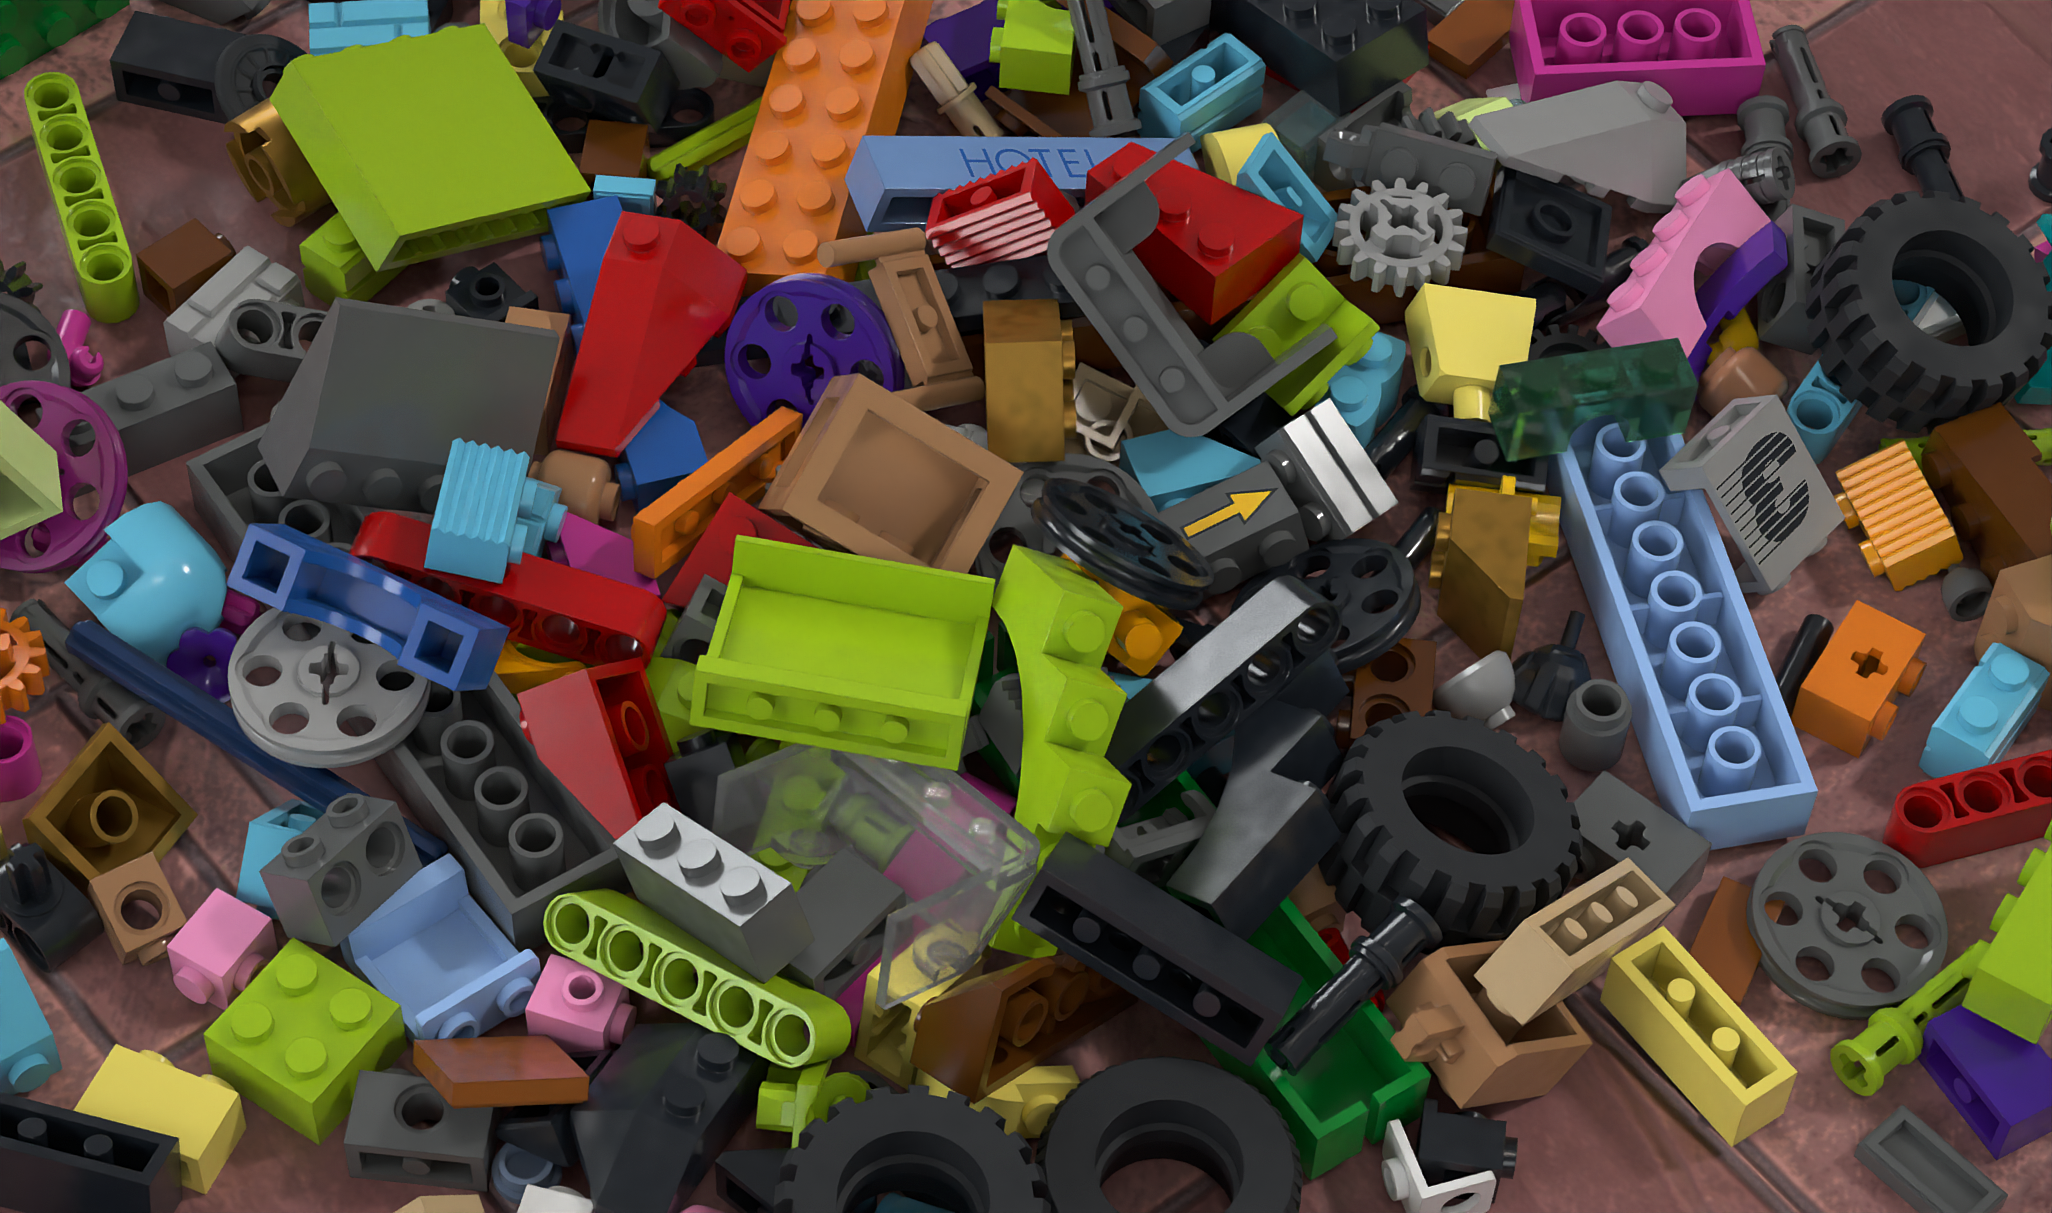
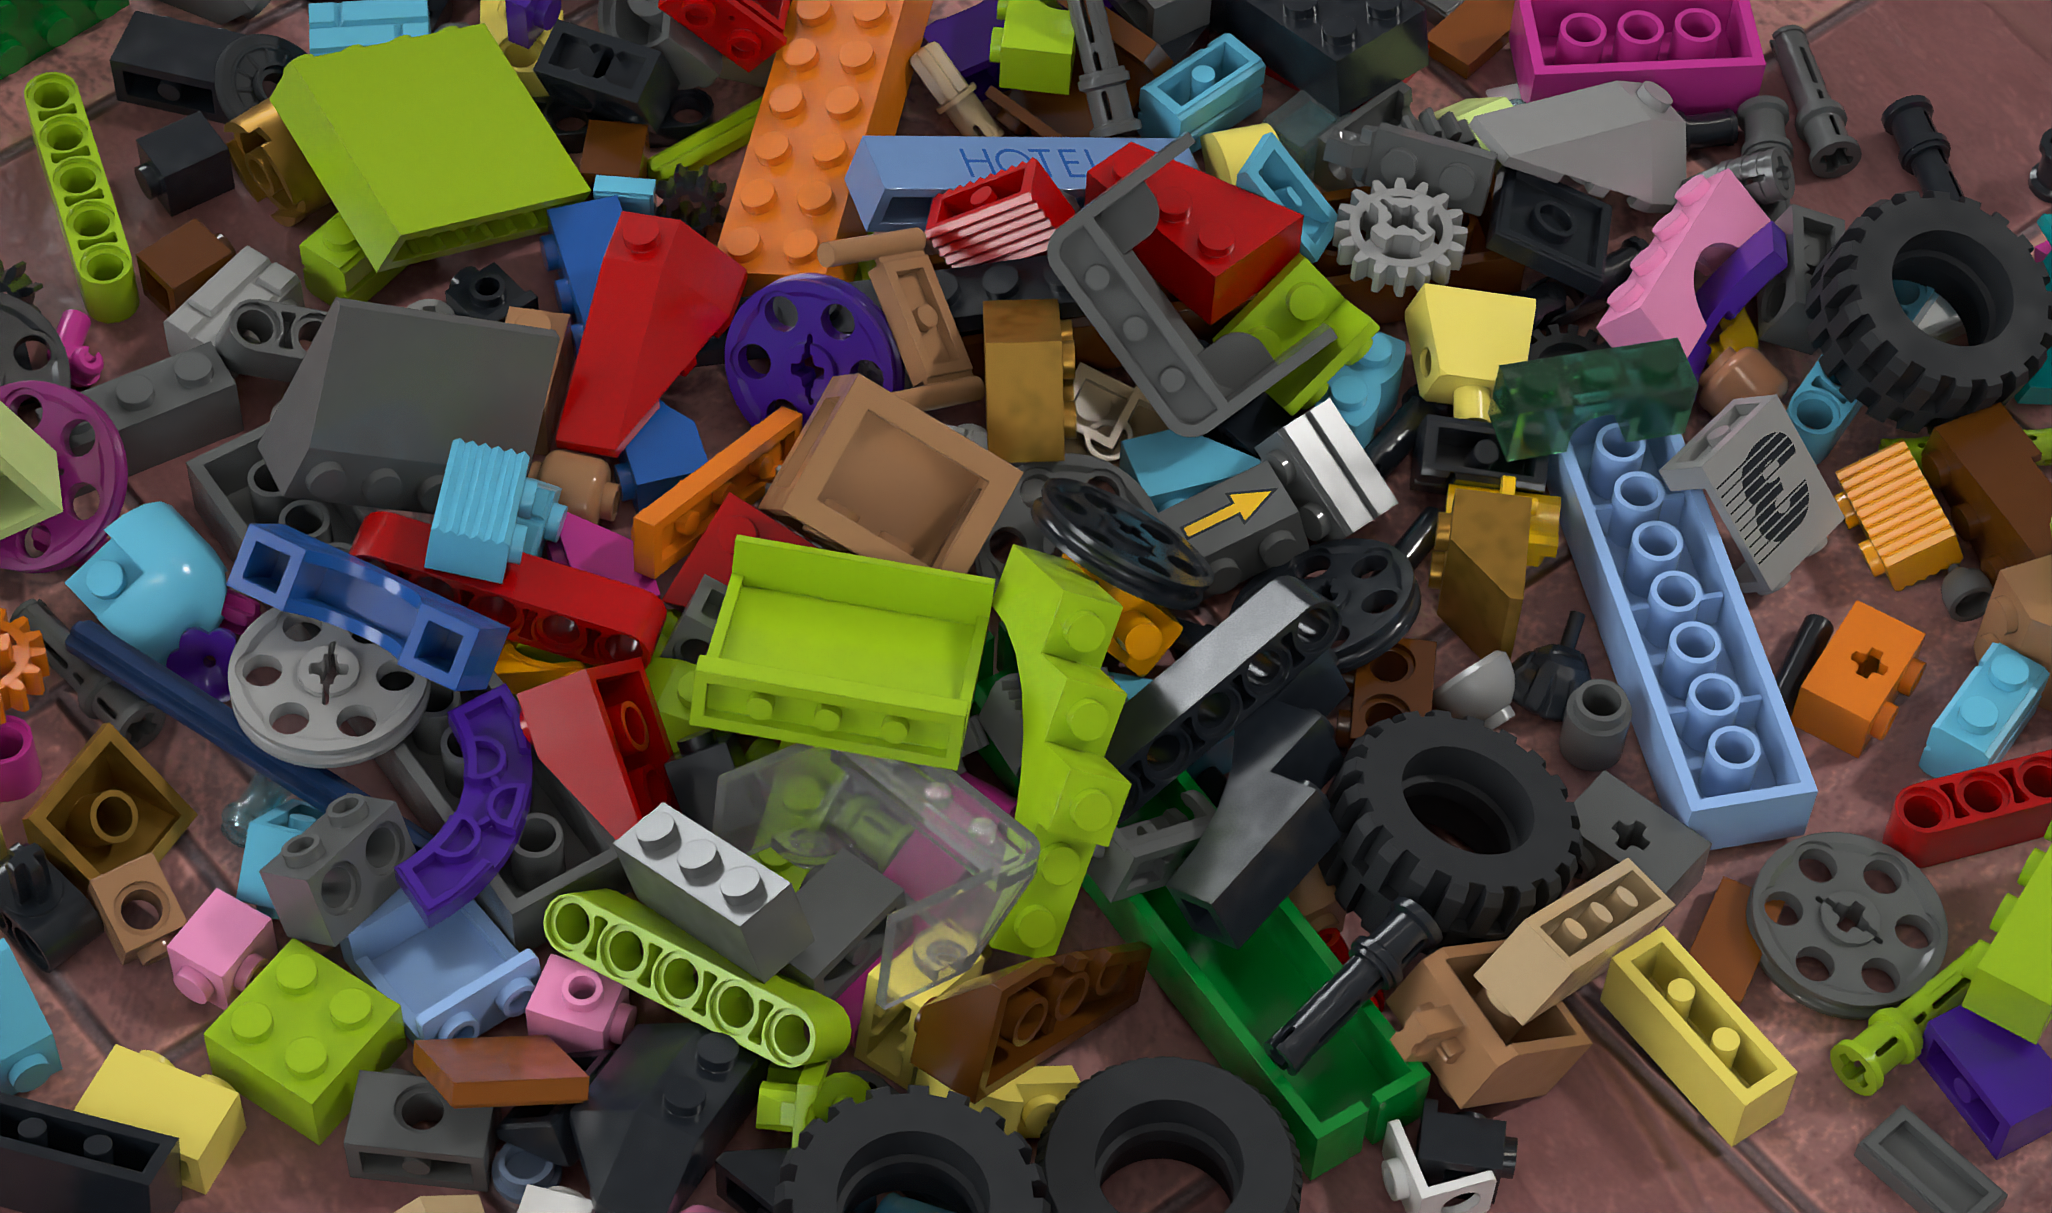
(184, 164): none -> black brick
(255, 801): none -> clear light blue pin
(489, 814): none -> dark purple tile
(1158, 948): black brick -> none
(1710, 129): none -> black pin

